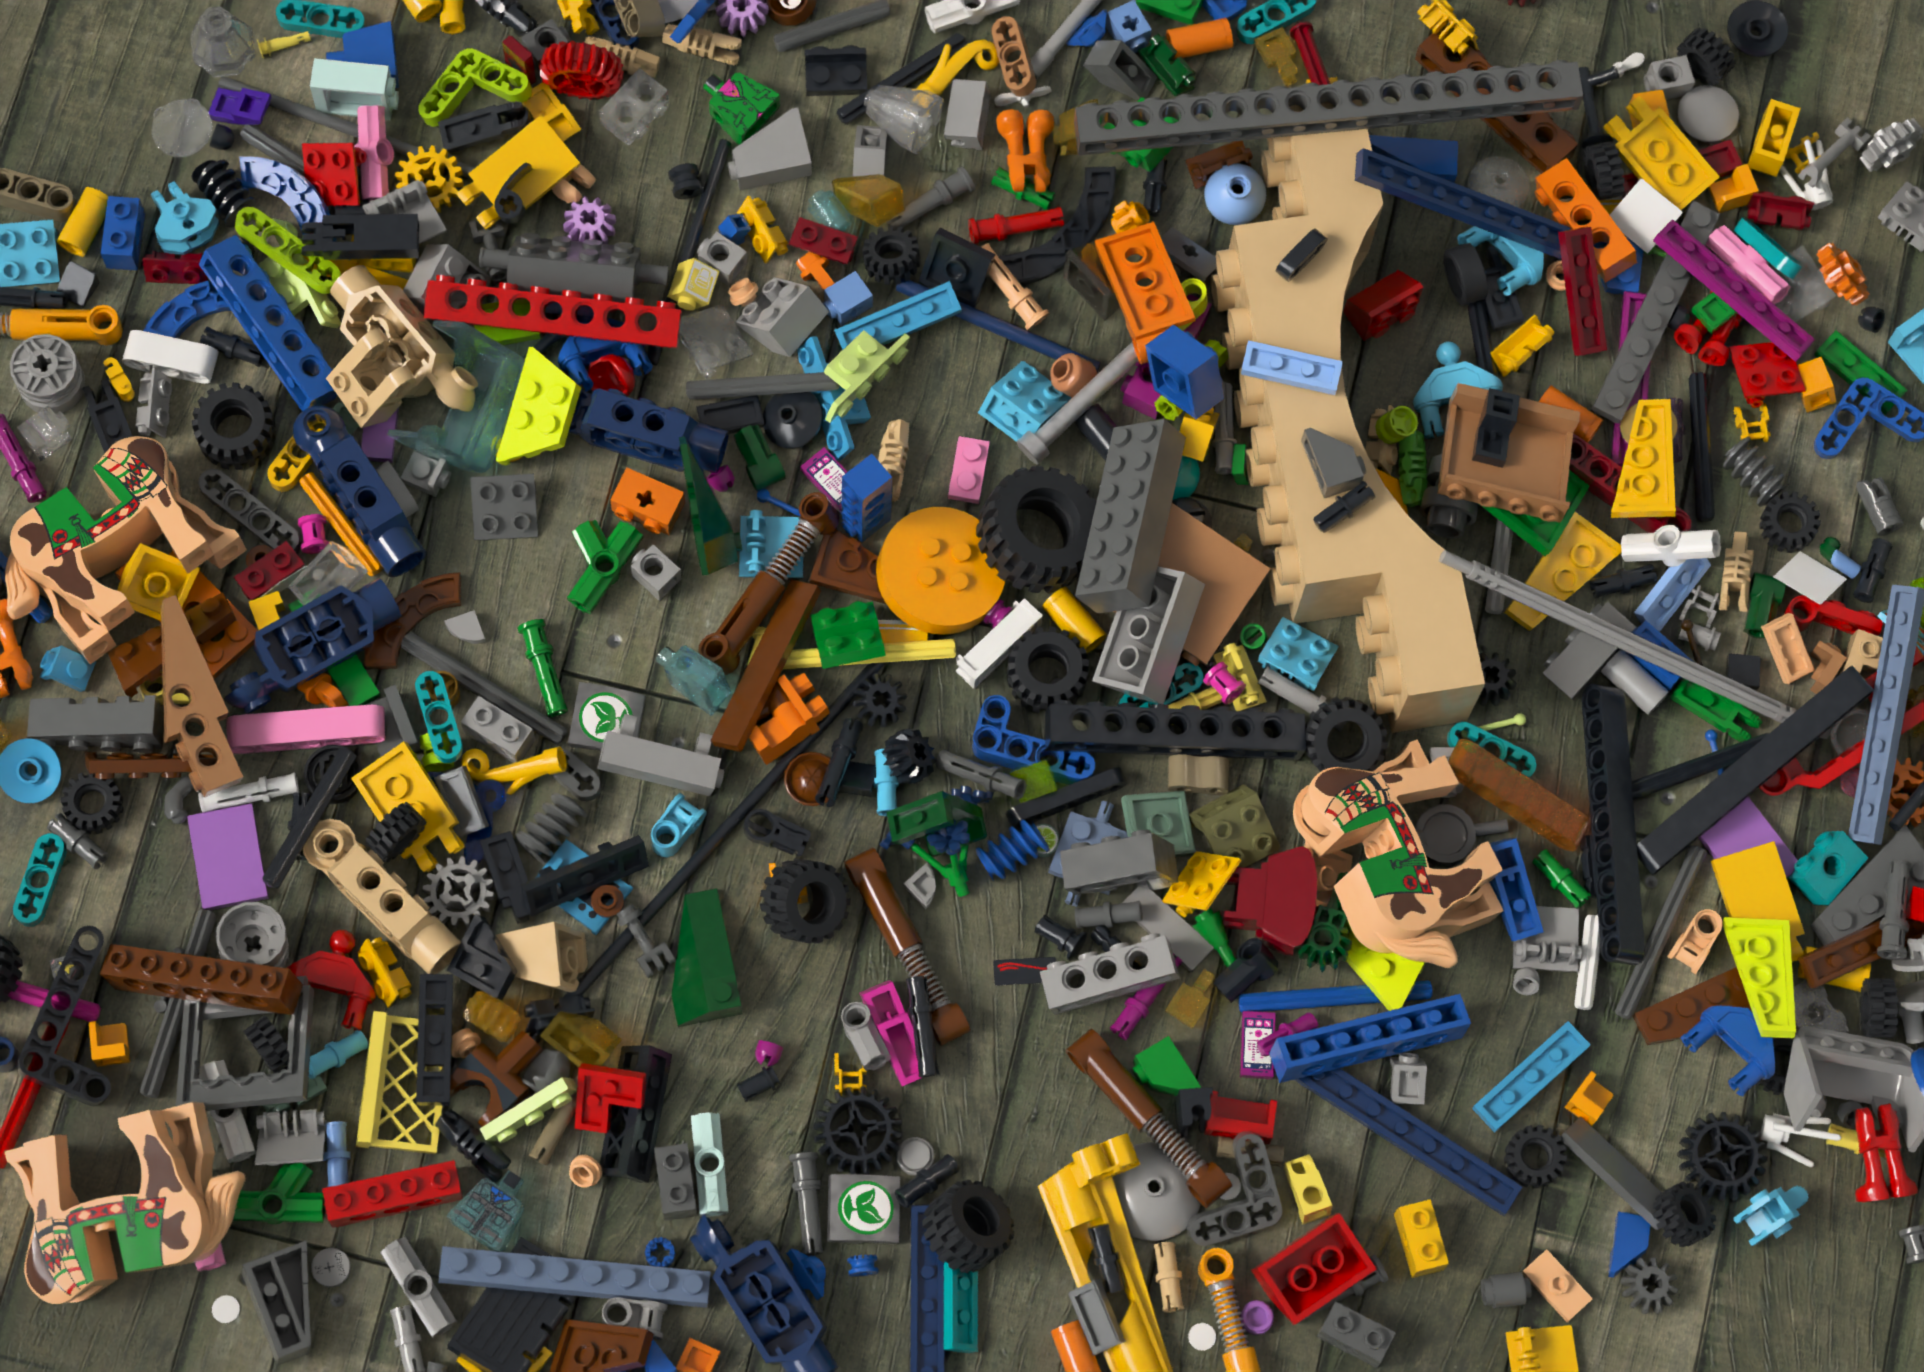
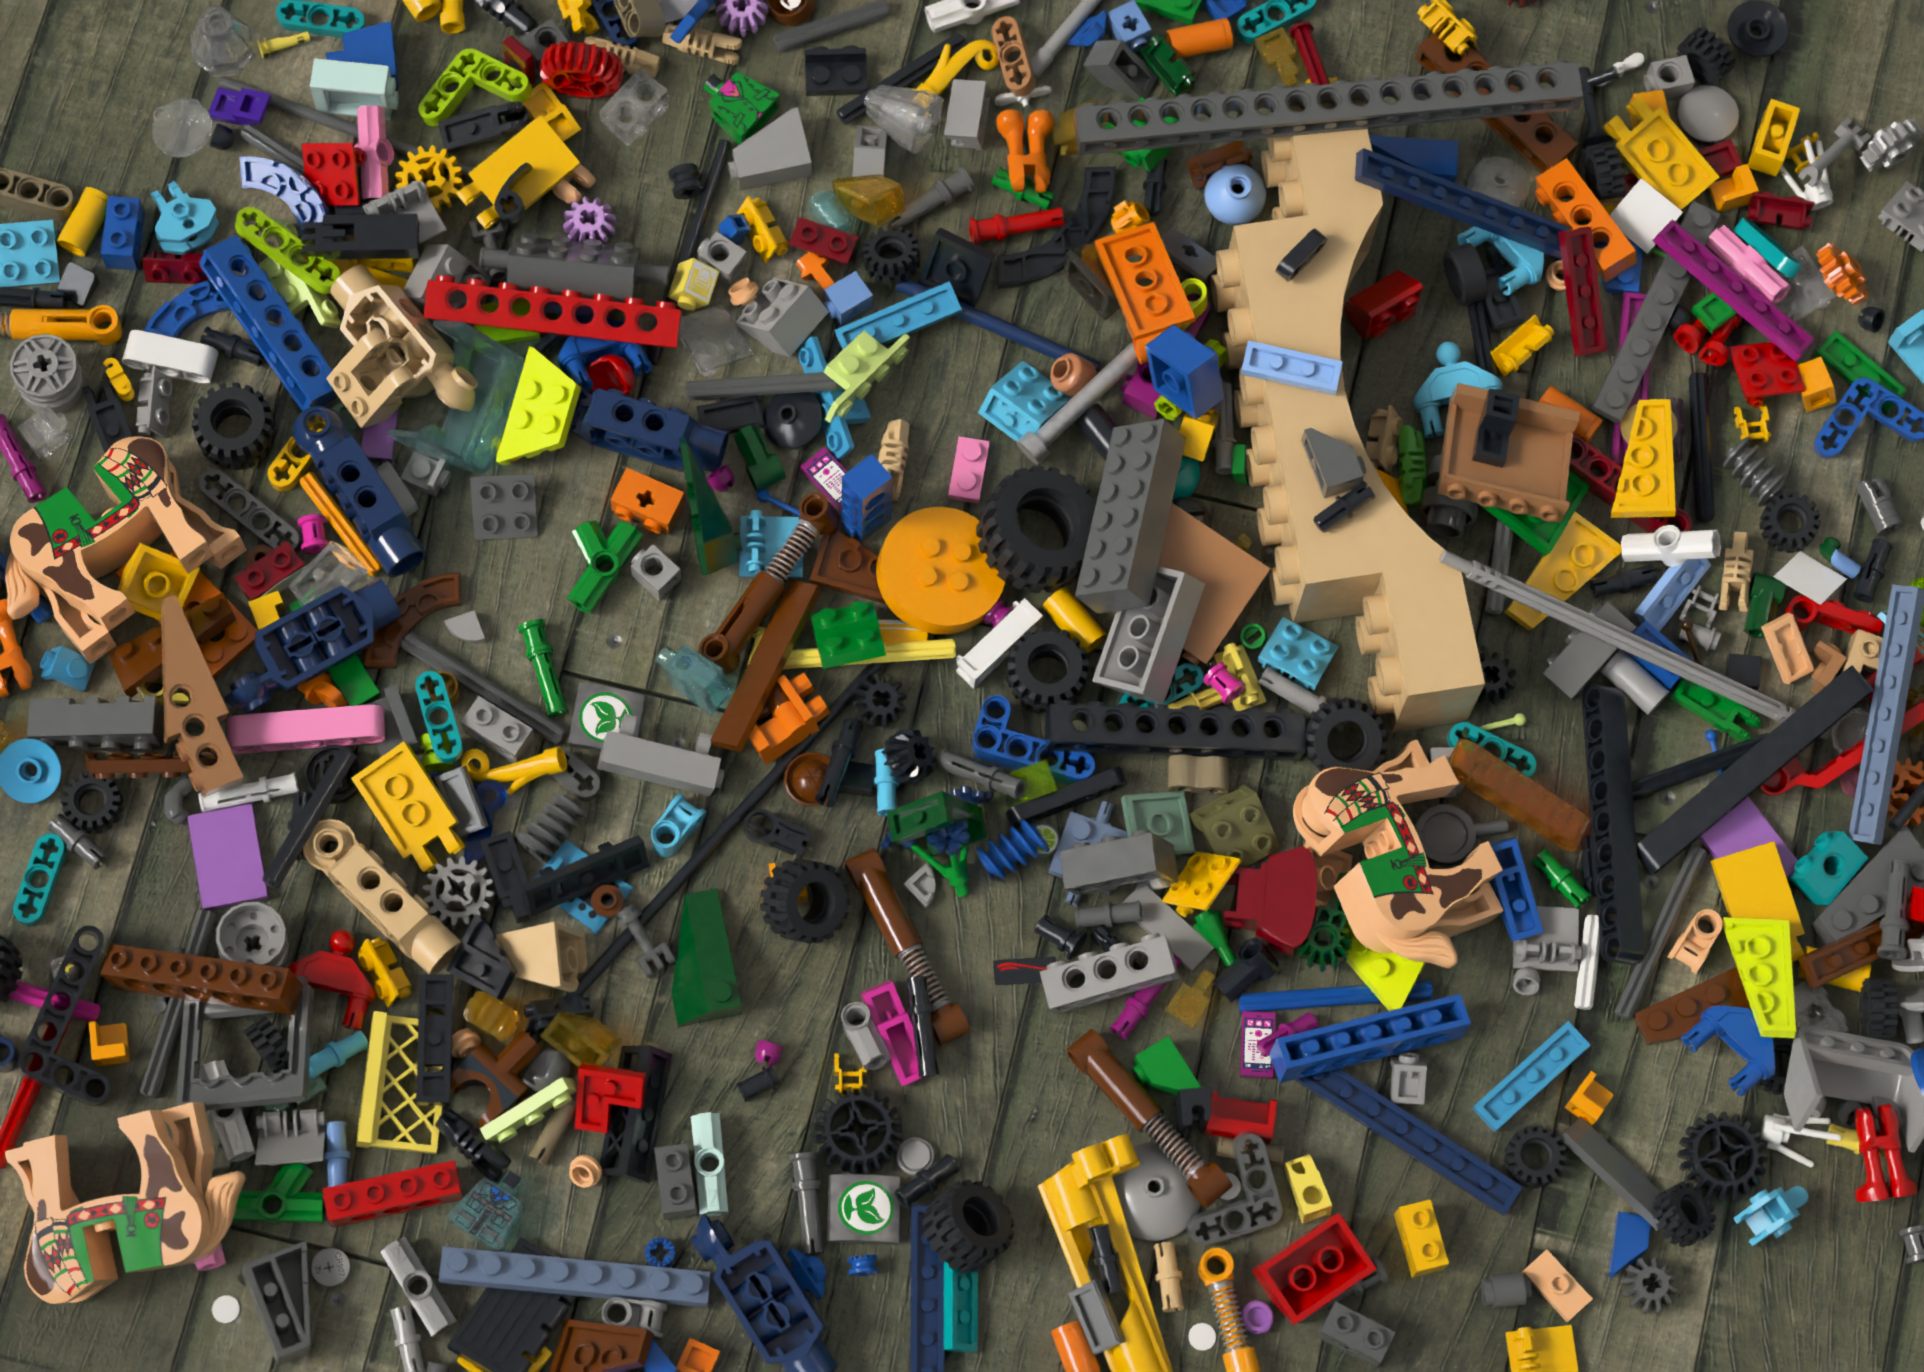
(222, 189): black piece -> none
(395, 832): black tyre -> none
(1019, 297): light nougat pin -> none
(1396, 425): lime wheel -> none

